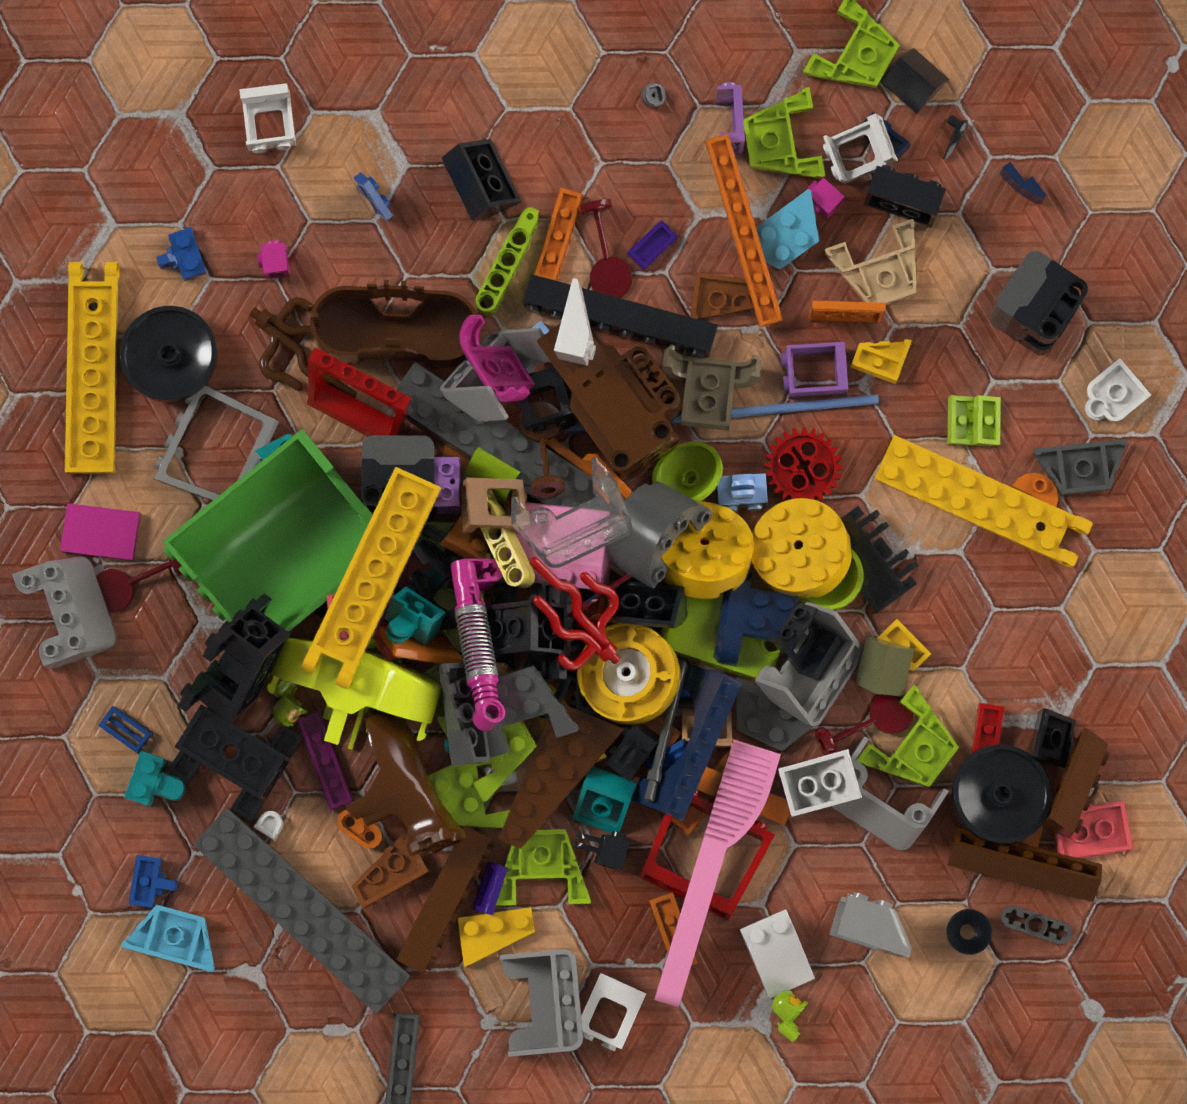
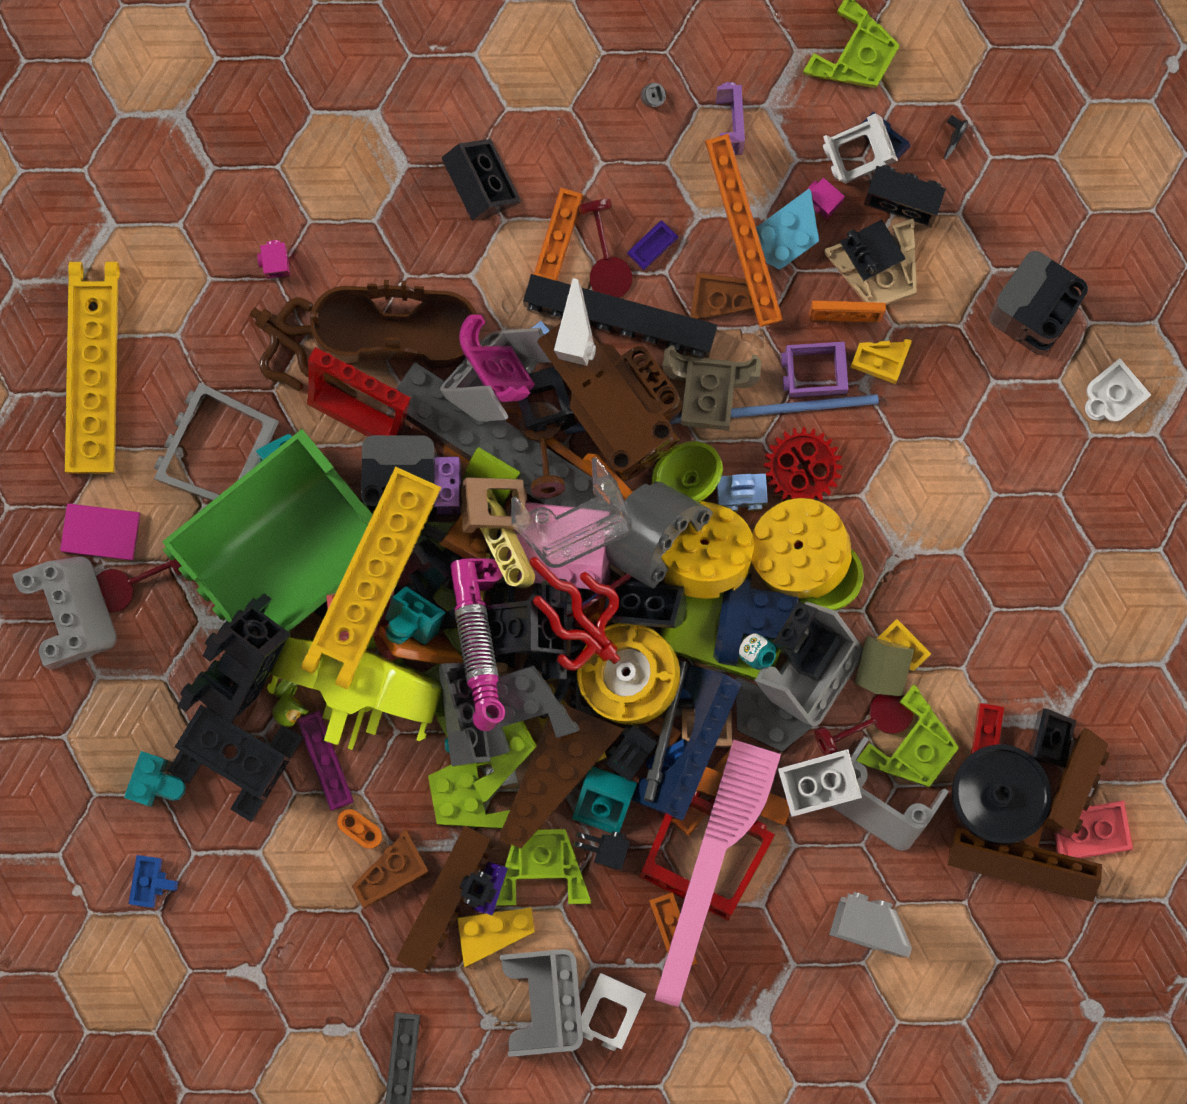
(142, 741): blue tile -> none
(168, 353): black dish -> none
(173, 937): medium azure wing -> none
(183, 255): blue hinge -> none
(267, 99): white window -> none
(270, 824): white tile -> none
(302, 910): dark grey brick -> none
(368, 188): blue hinge -> none
(404, 788): reddish brown animal -> none
(468, 885): none -> black brick
(524, 228): lime piece -> none
(757, 651): none -> teal head
(771, 139): lime wing -> none
(777, 953): white slope -> none
(788, 1008): lime piece -> none
(872, 250): none -> black hinge
(880, 581): black hinge -> none
(914, 80): black slope -> none
(974, 420): lime slope -> none
(979, 500): yellow hinge -> none
(982, 930): black piece -> none
(1029, 189): dark blue slope -> none
(1038, 487): orange plate -> none
(1055, 924): dark grey beam -> none
(1082, 466): dark grey wing -> none

